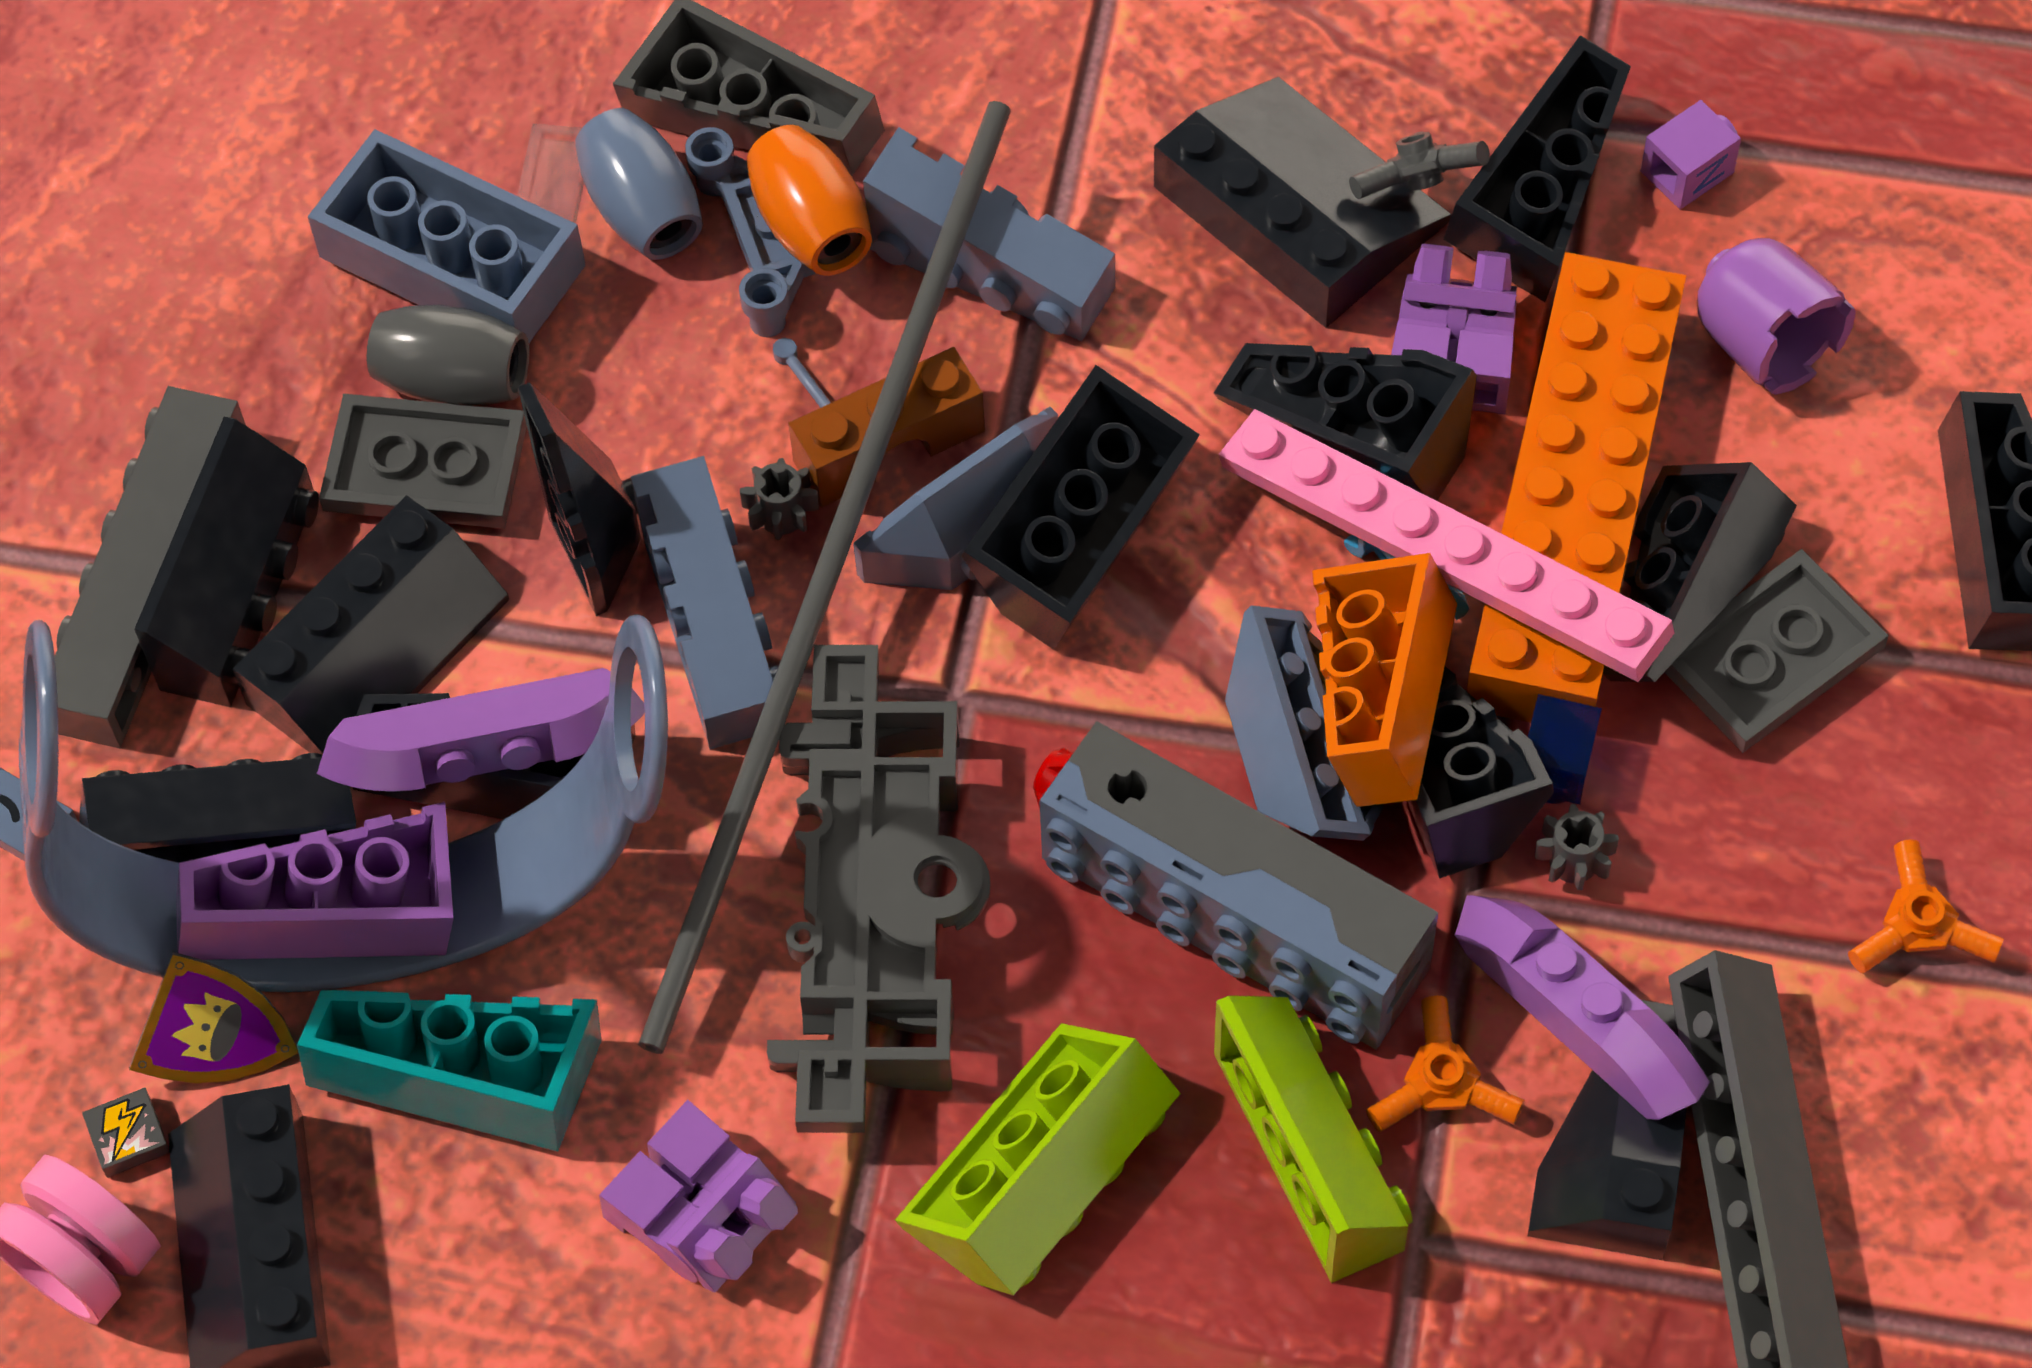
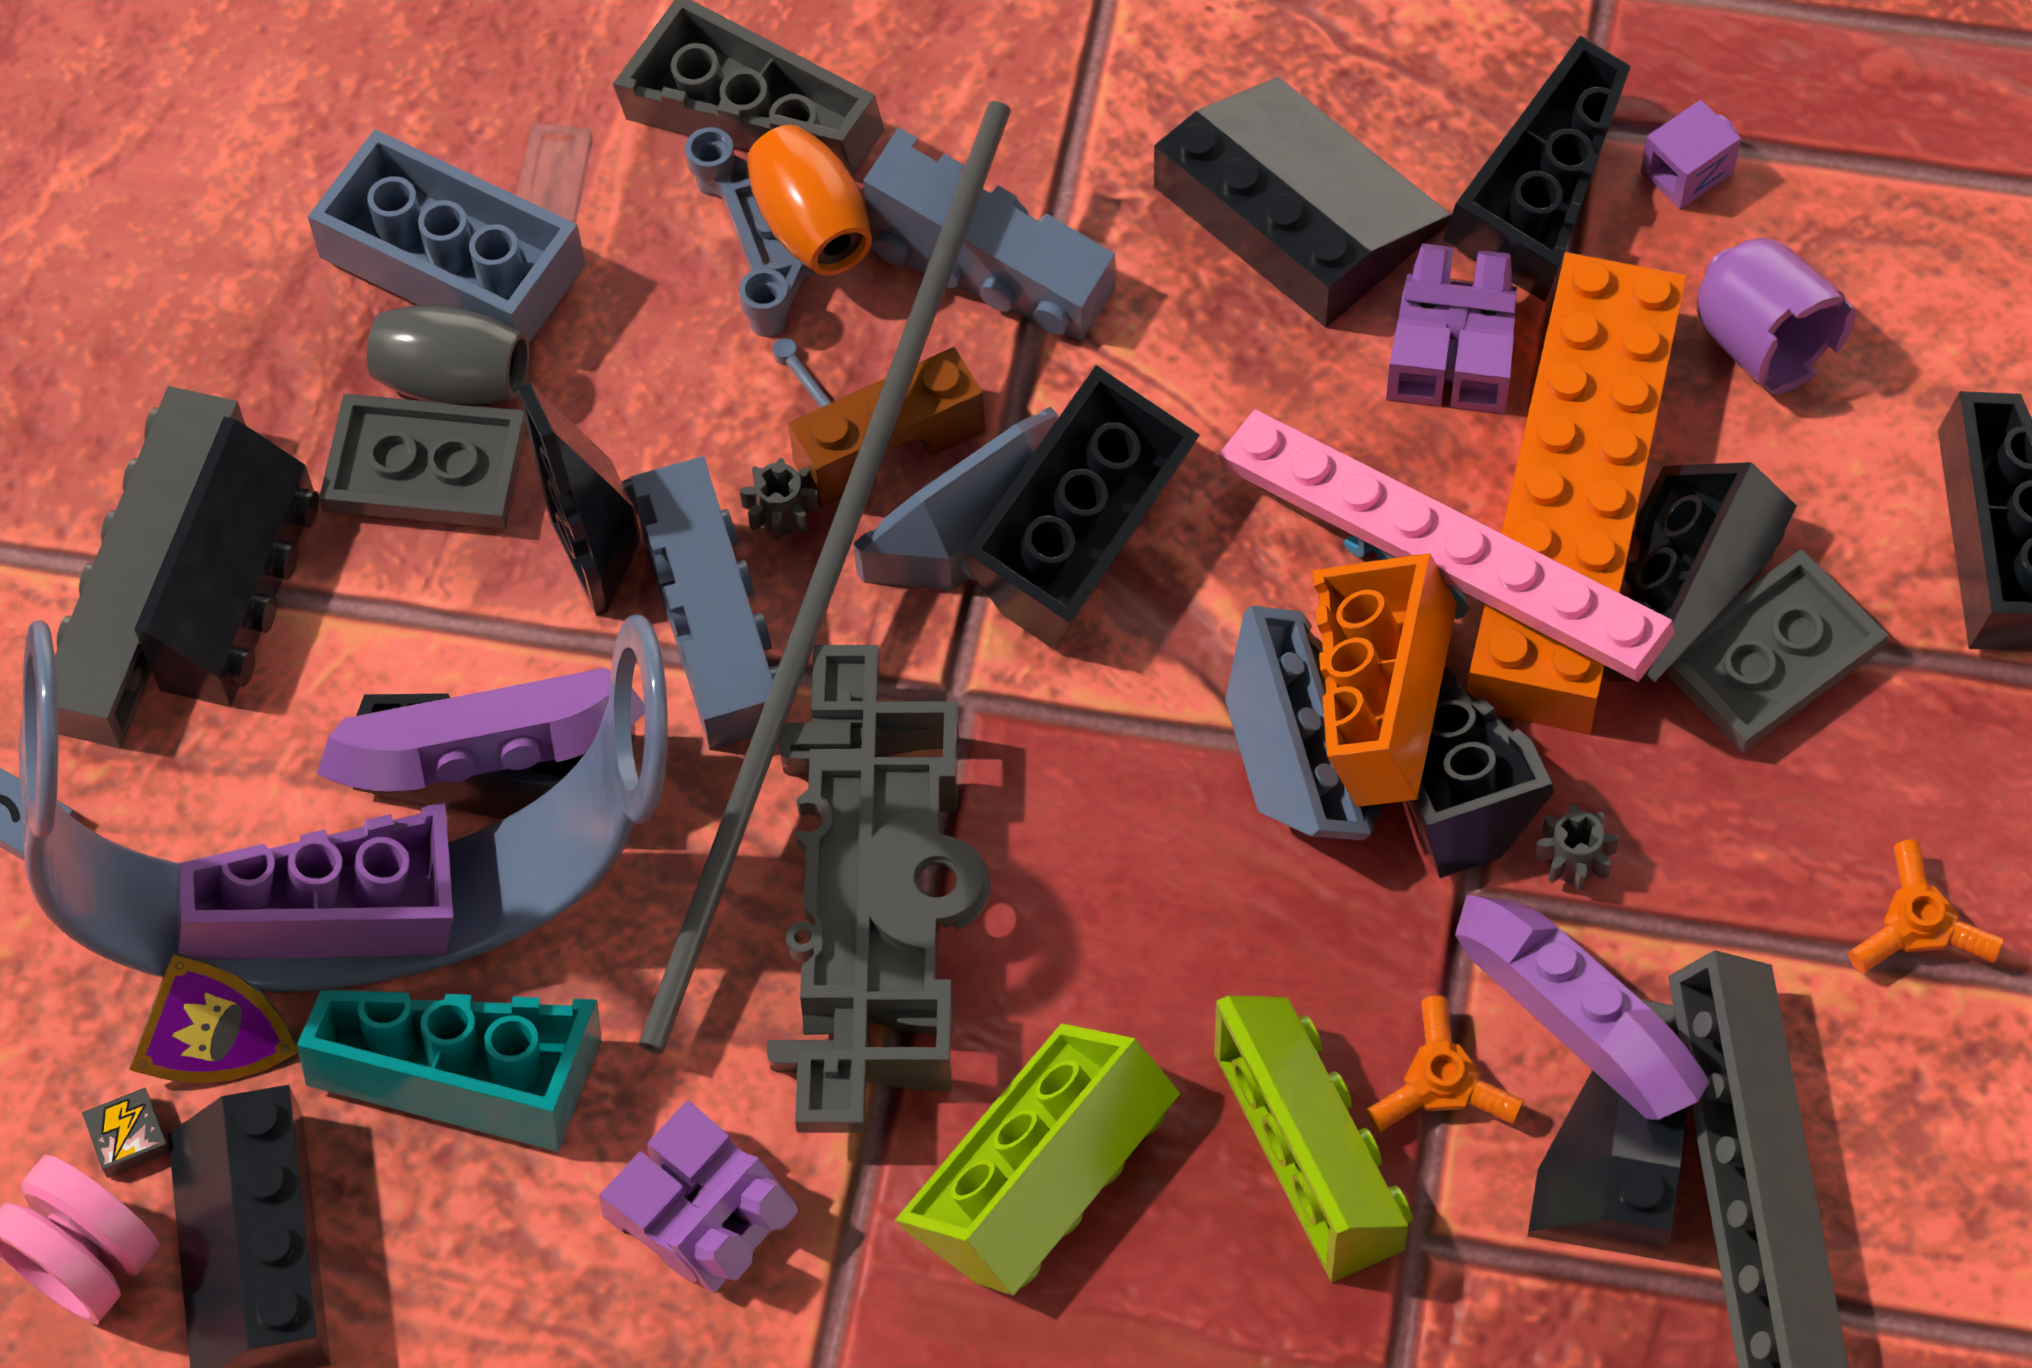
(215, 809): black wedge -> none
(371, 626): black slope -> none
(638, 183): sand blue piece -> none
(1233, 884): piece -> none
(1386, 411): black wedge -> none
(1419, 164): dark grey piece -> none
(1564, 741): clear blue brick -> none

